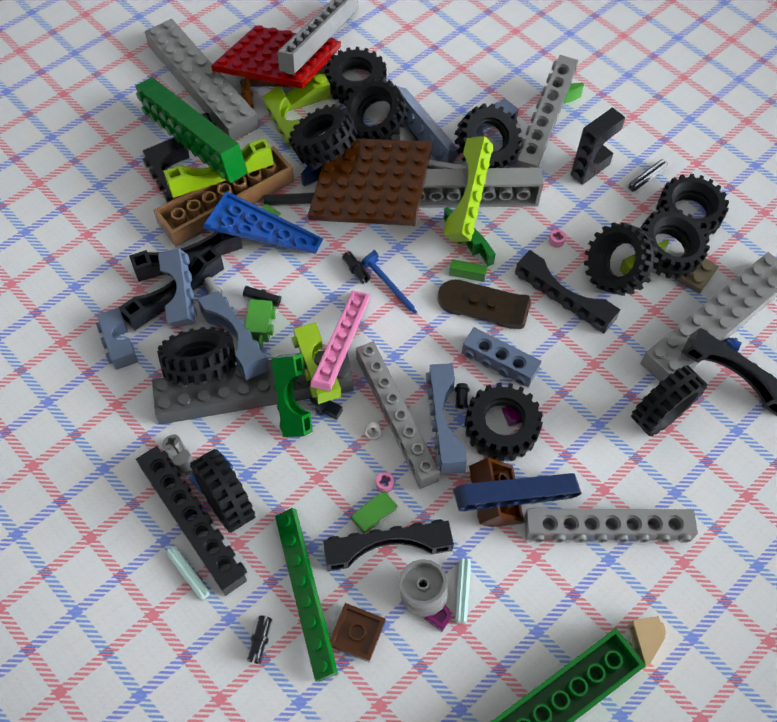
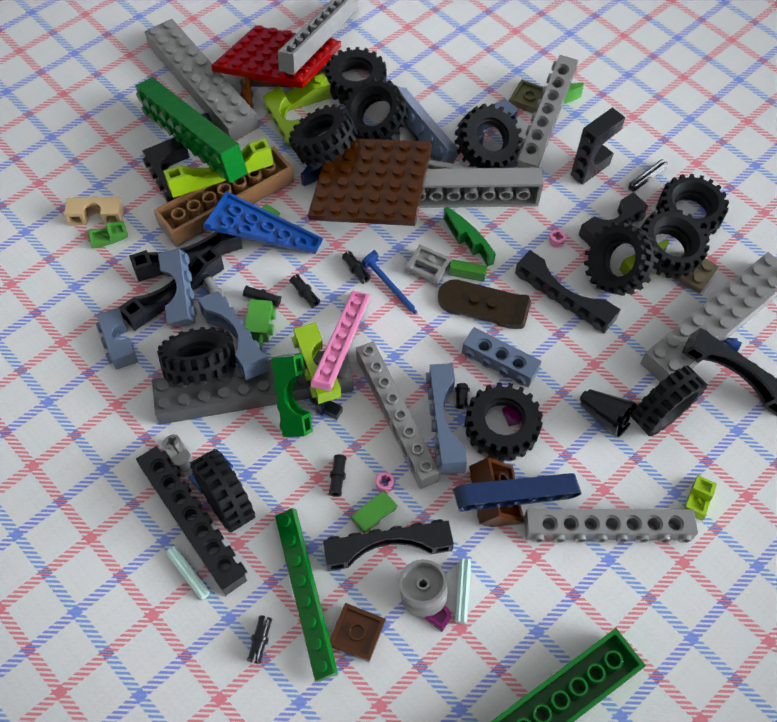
(80, 209): none -> tan arch
(111, 234): none -> bright green slope
(283, 199): black axle -> none
(304, 290): none -> black pin
(337, 475): none -> black pin
(368, 430): white hinge -> none
(431, 260): none -> light grey plate
(462, 220): lime arch -> none
(526, 96): none -> olive tile
(608, 410): none -> black cone
(630, 210): none -> black arch
(647, 637): tan slope -> none
(700, 496): none -> lime slope

